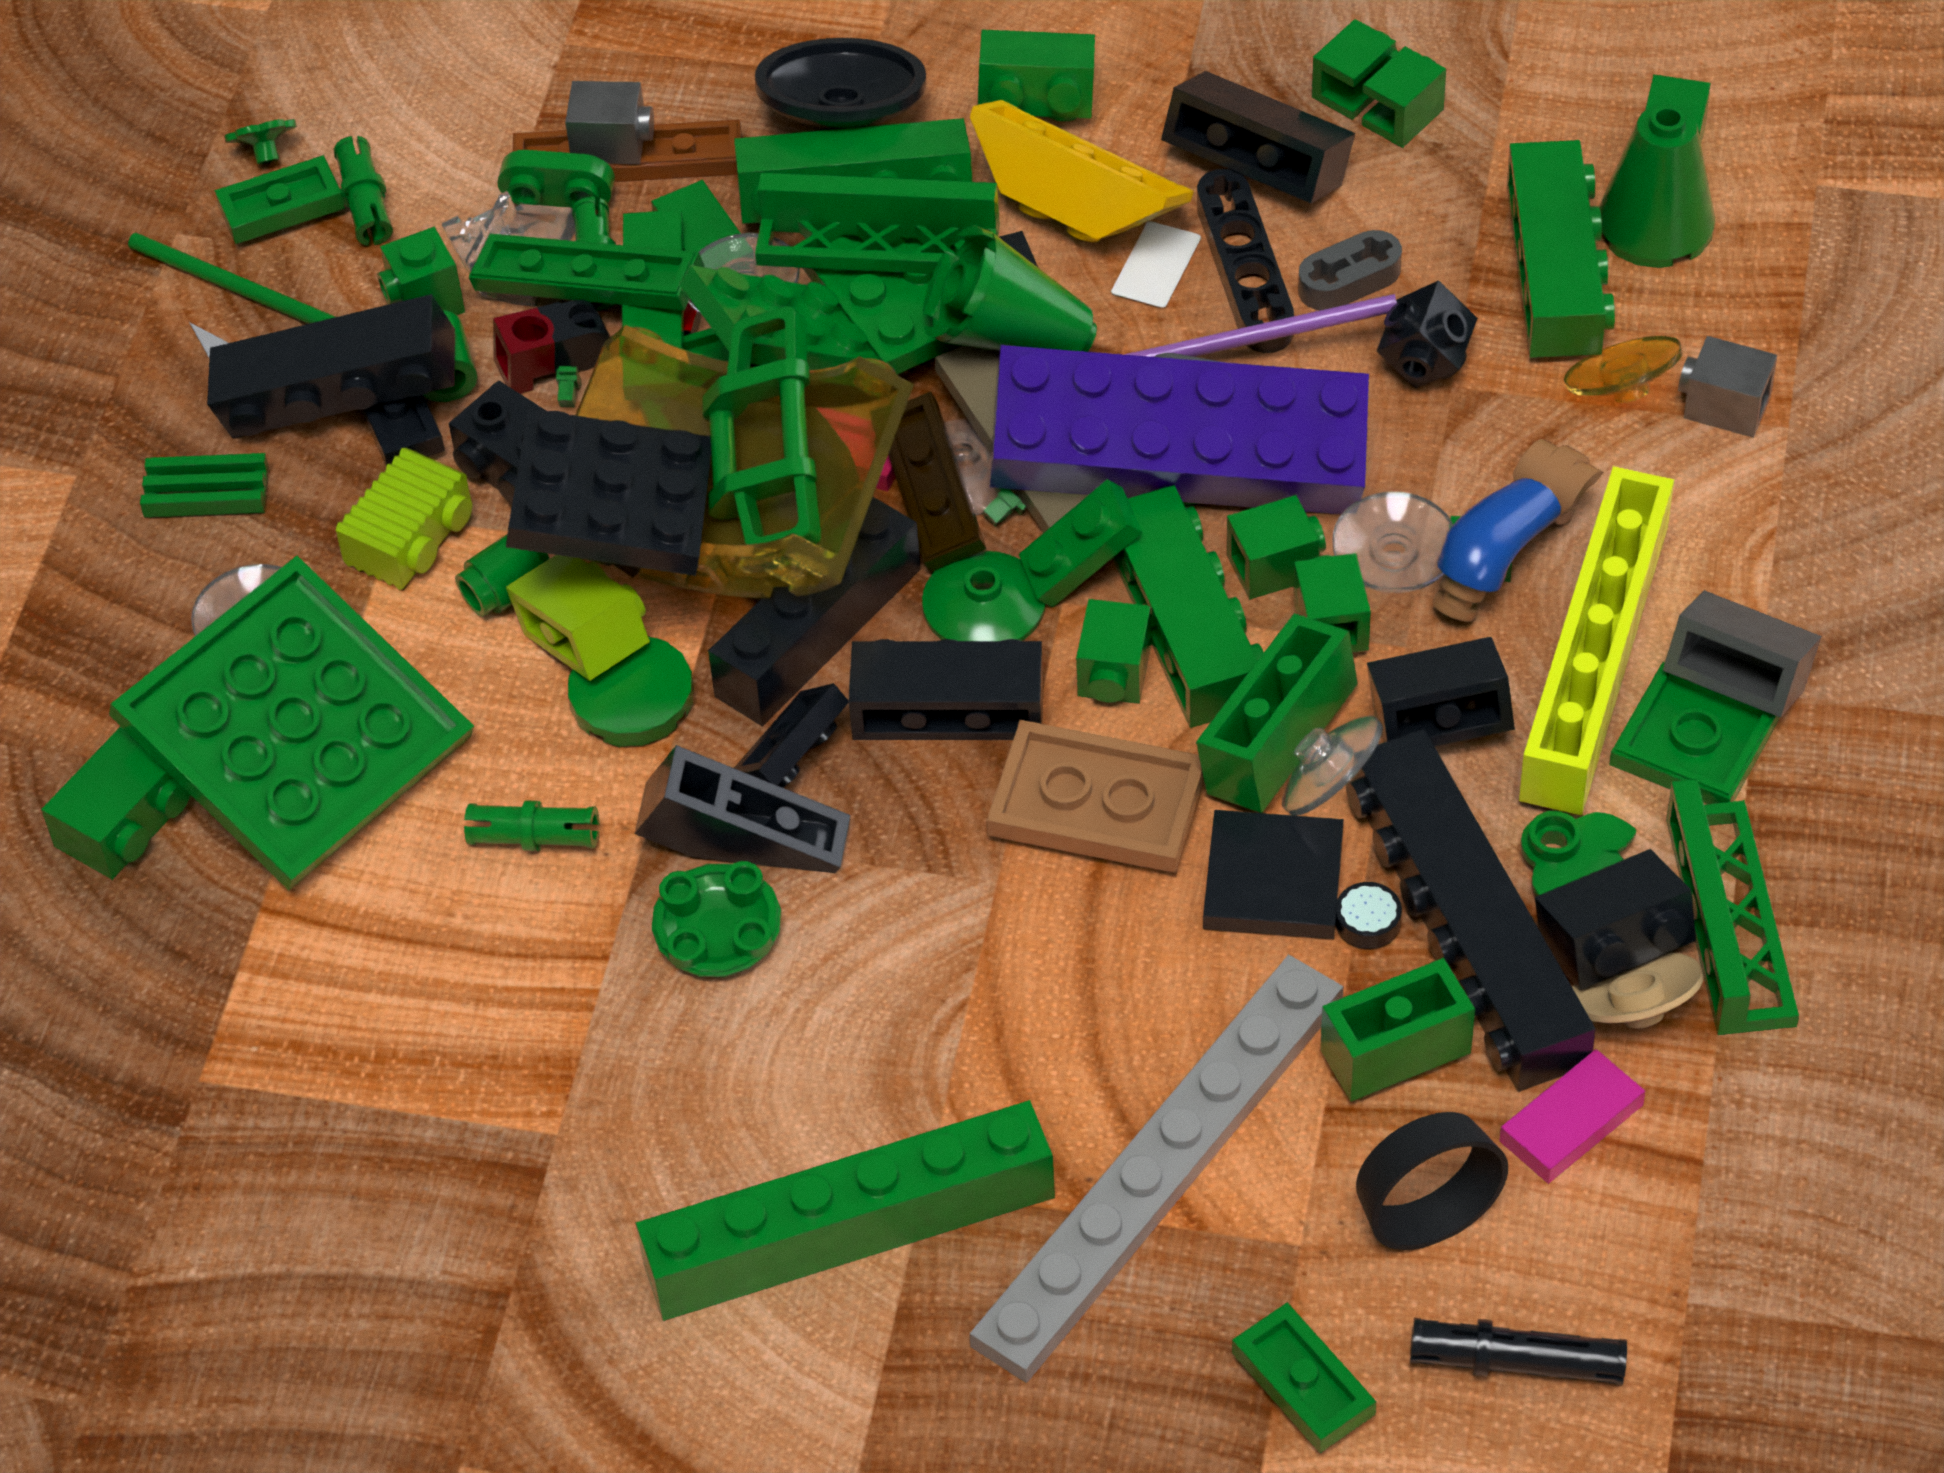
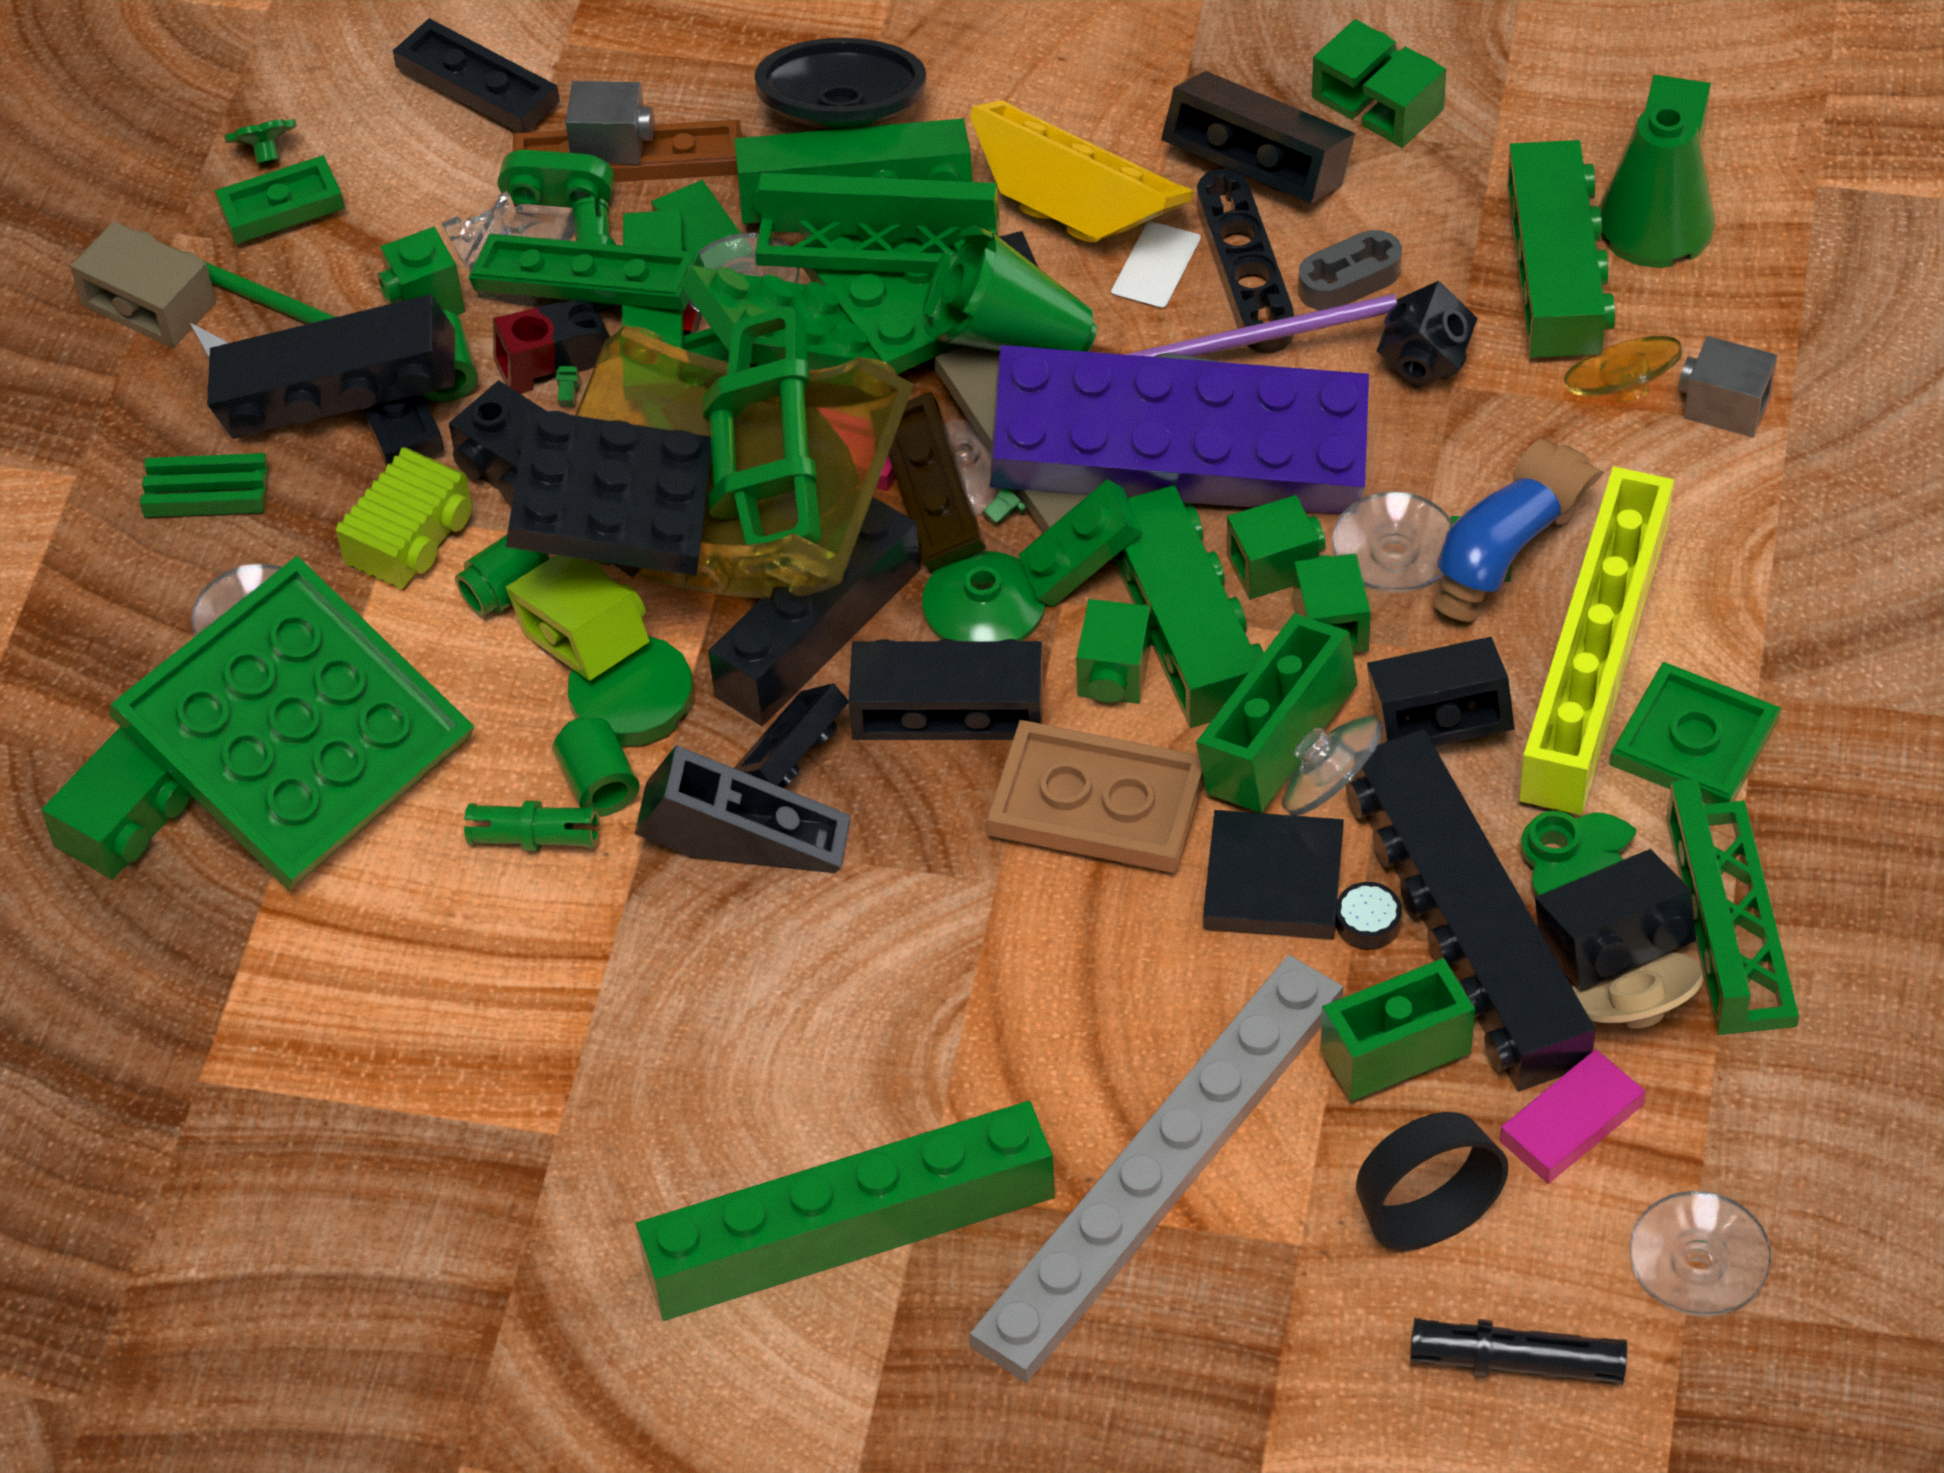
(143, 284): none -> dark tan brick
(363, 190): green pin -> none
(476, 76): none -> black plate
(595, 765): none -> green brick
(716, 918): green dish -> none
(1038, 72): green brick -> none
(1303, 1377): green plate -> none
(1702, 1229): none -> clear dish
(1741, 653): dark grey brick -> none

